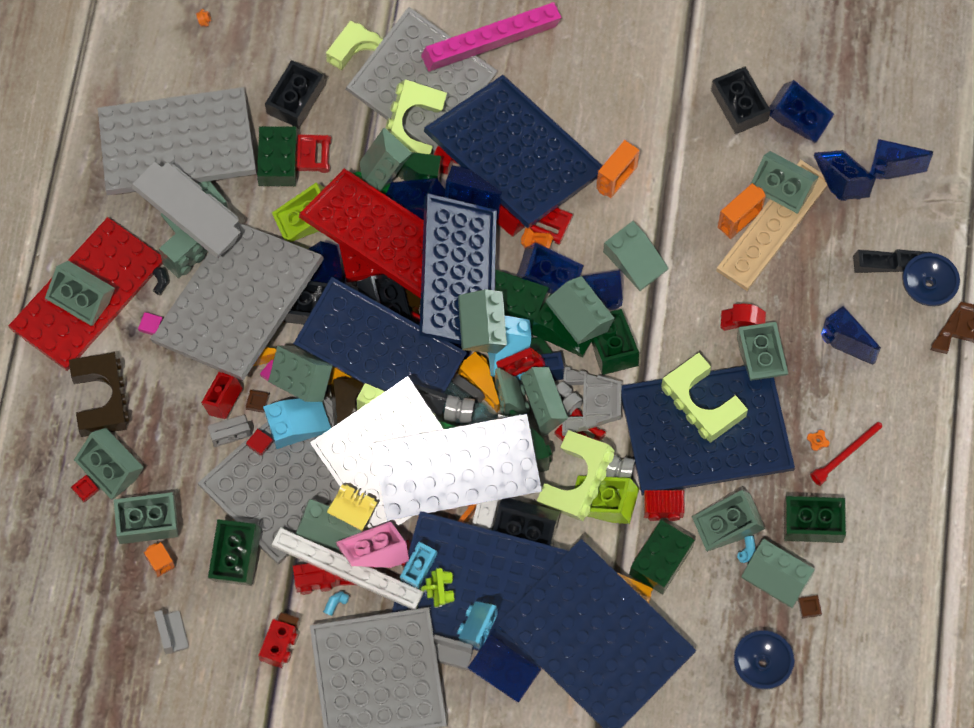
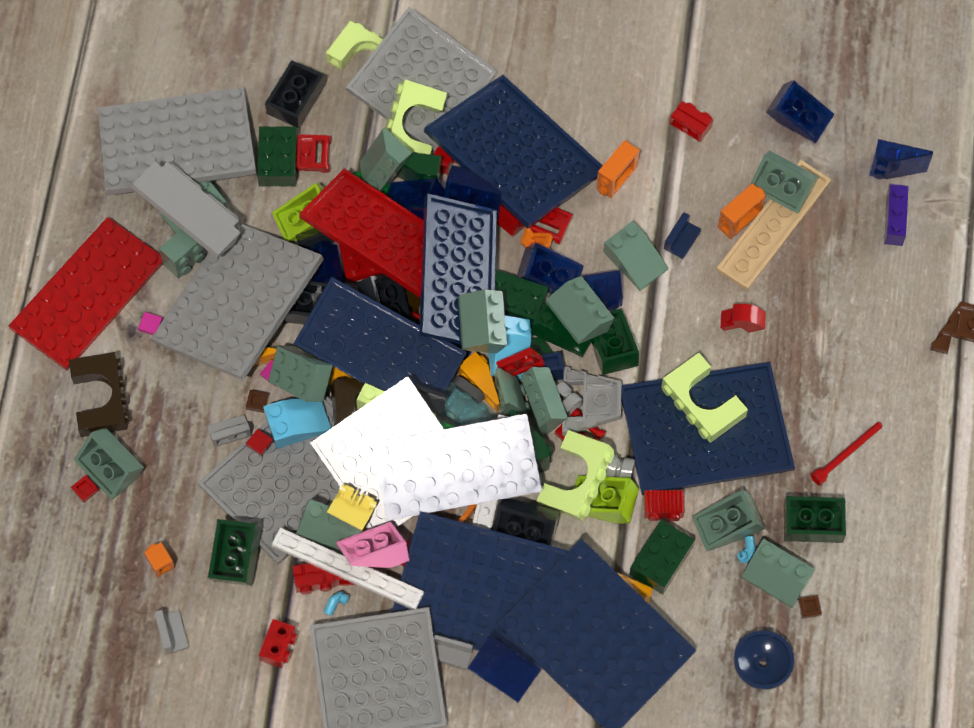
(79, 292): sand green slope -> none
(145, 518): sand green brick -> none
(162, 278): black arm -> none
(203, 18): orange plate -> none
(221, 395): red brick -> none
(289, 619): reddish brown tile -> none
(311, 237): none -> black panel
(418, 565): medium azure brick -> none
(435, 587): lime hips -> none
(459, 409): light grey wheel -> none
(478, 624): medium azure slope -> none
(491, 36): dark pink brick -> none
(681, 237): none -> dark blue panel
(691, 121): none -> red brick
(740, 100): black brick -> none
(762, 351): sand green slope -> none
(813, 440): orange plate -> none
(844, 175): clear blue slope -> none
(849, 336): clear blue slope -> none
(877, 261): black slope -> none
(896, 215): none -> dark purple brick
(934, 270): dark blue dish -> none

